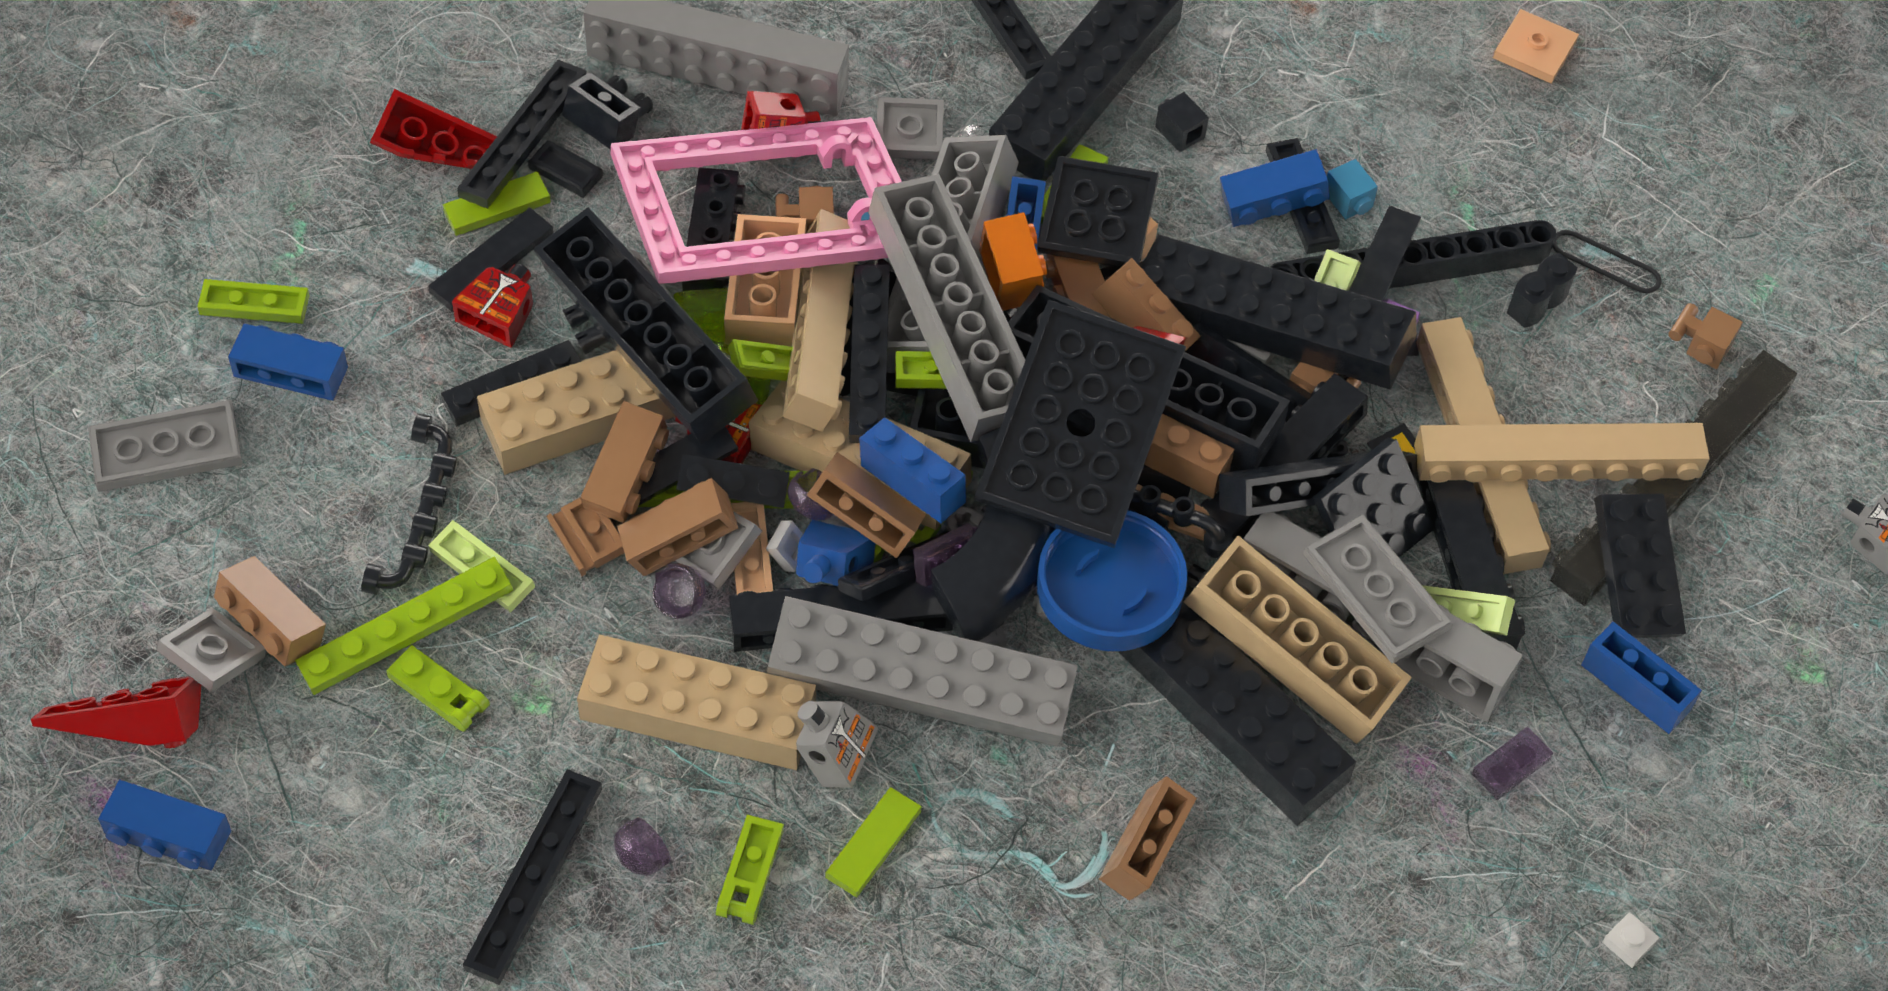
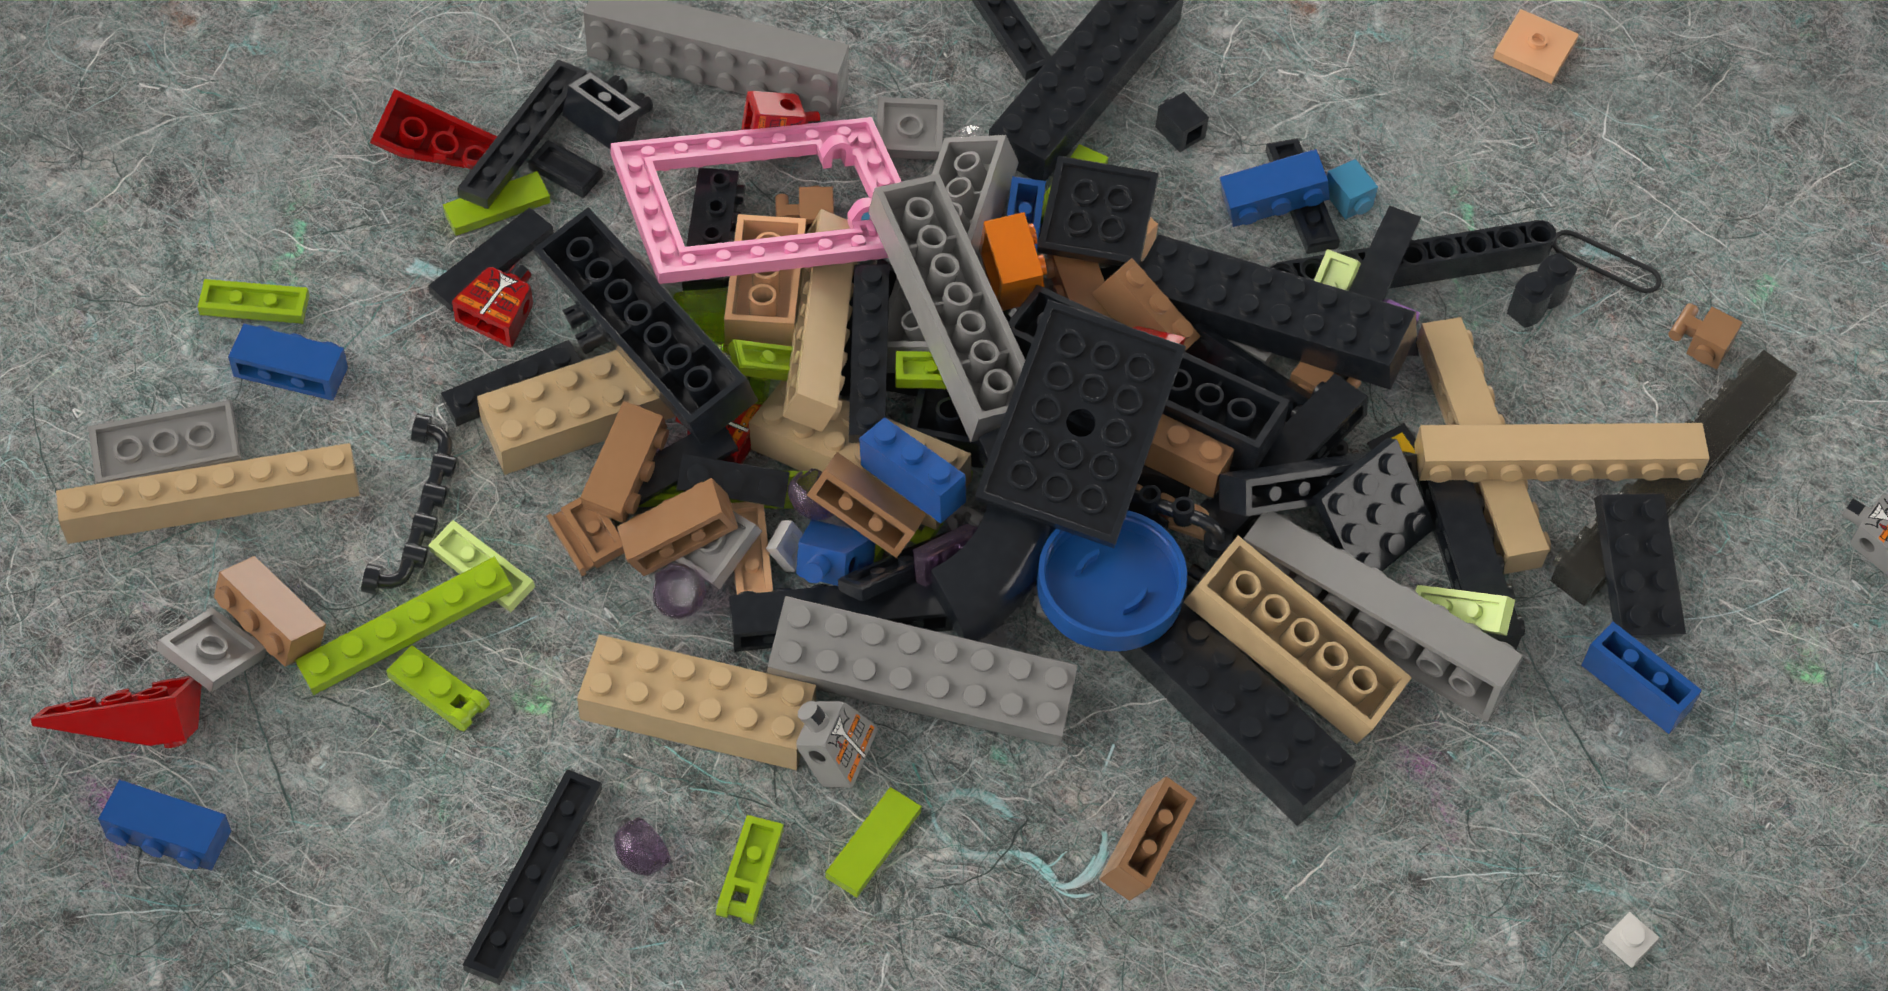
(207, 493): none -> tan brick
(1377, 589): light grey tile -> none
(1512, 763): clear purple plate -> none

